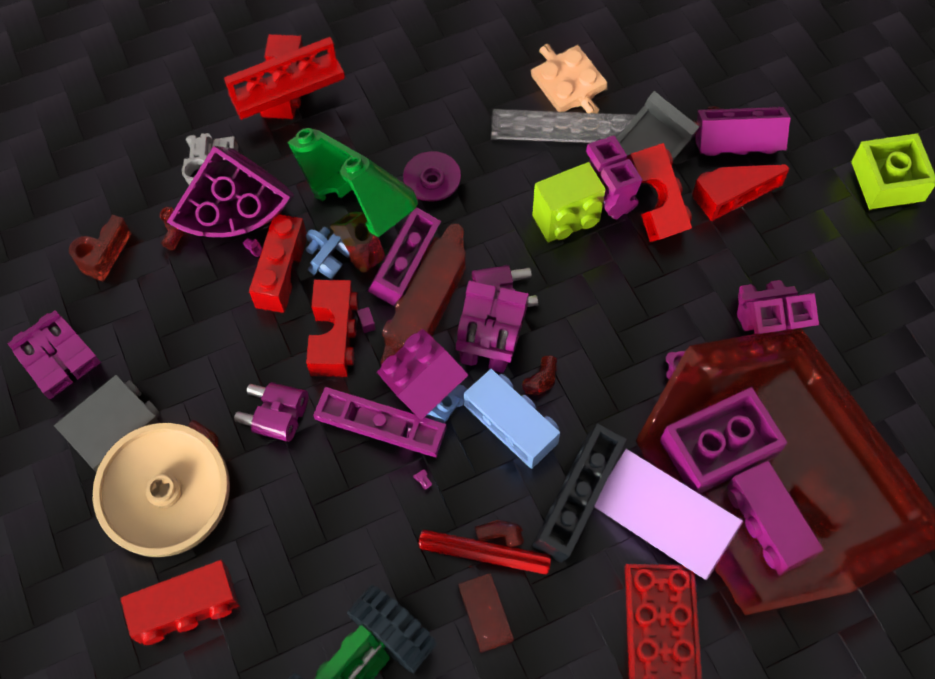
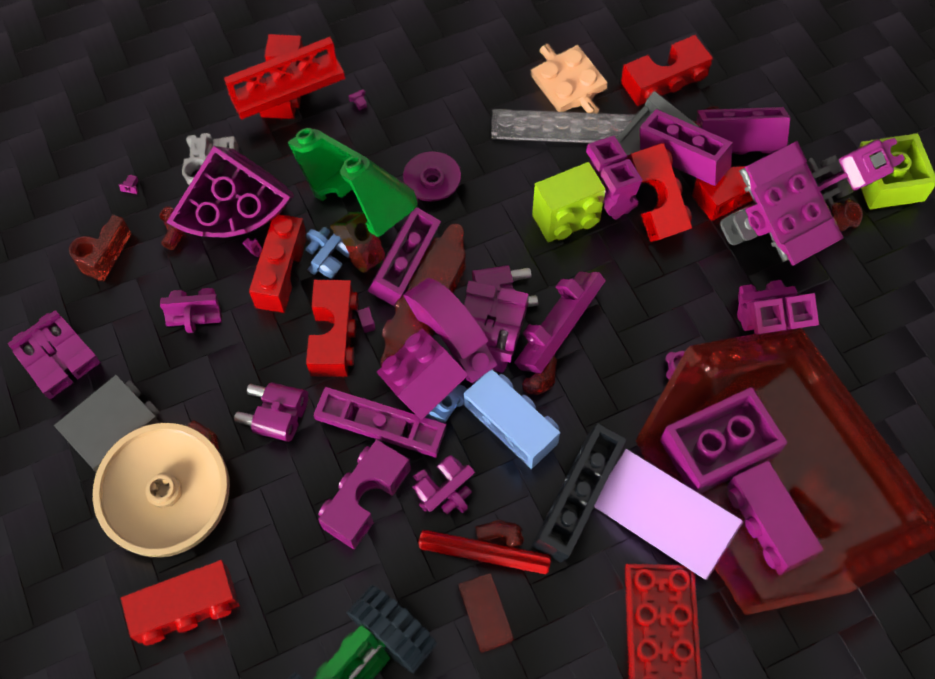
(129, 185): none -> magenta piece
(191, 310): none -> magenta hips
(358, 99): none -> magenta piece
(377, 469): none -> magenta arch
(432, 495): none -> magenta hips
(454, 324): none -> magenta arch
(548, 337): none -> magenta hinge
(687, 64): none -> red arch
(691, 147): none -> magenta brick
(791, 202): none -> magenta piece
(847, 214): none -> clear red plate

